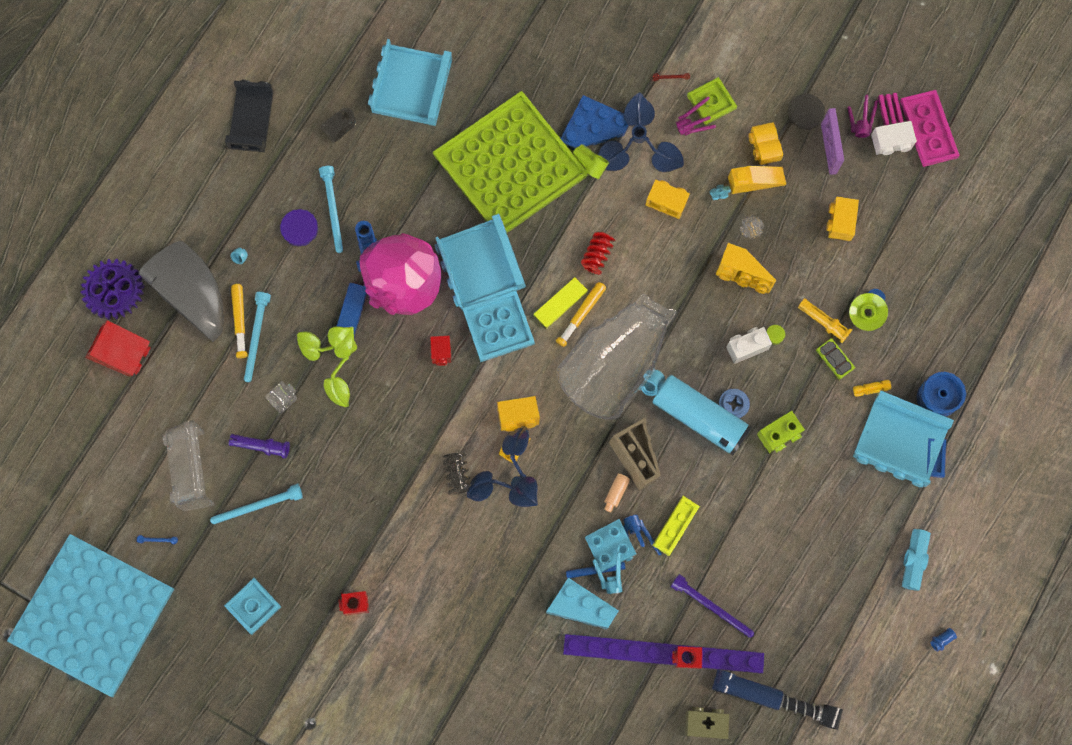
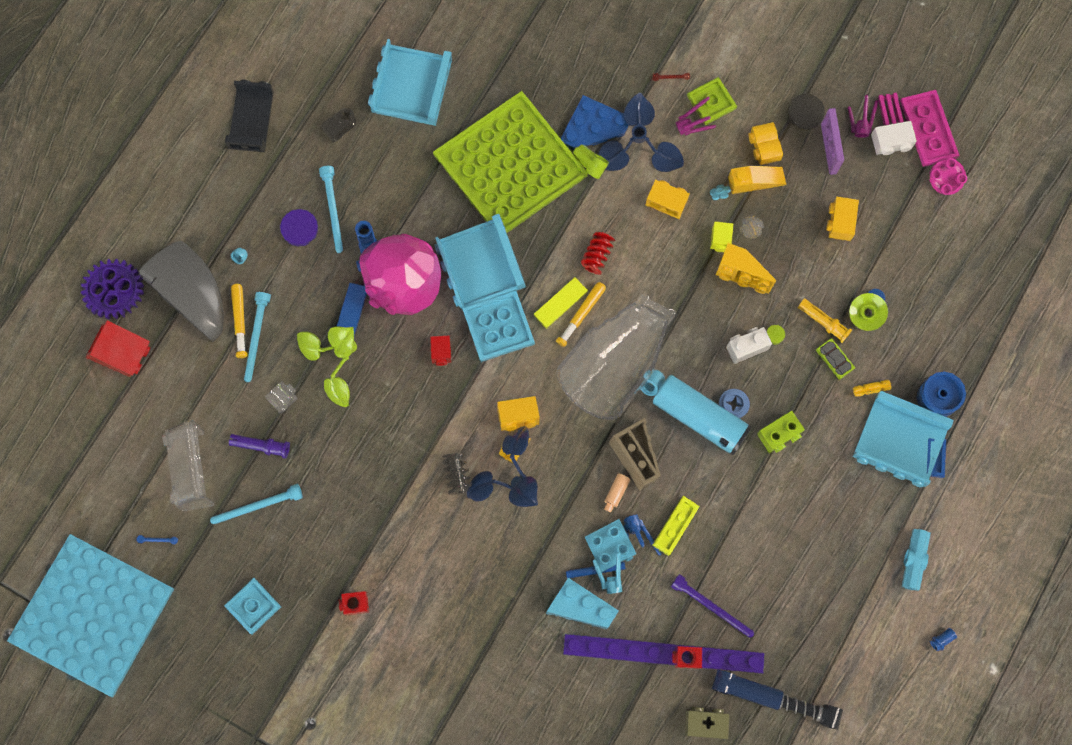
(721, 236): none -> neon yellow brick
(947, 176): none -> dark pink dish

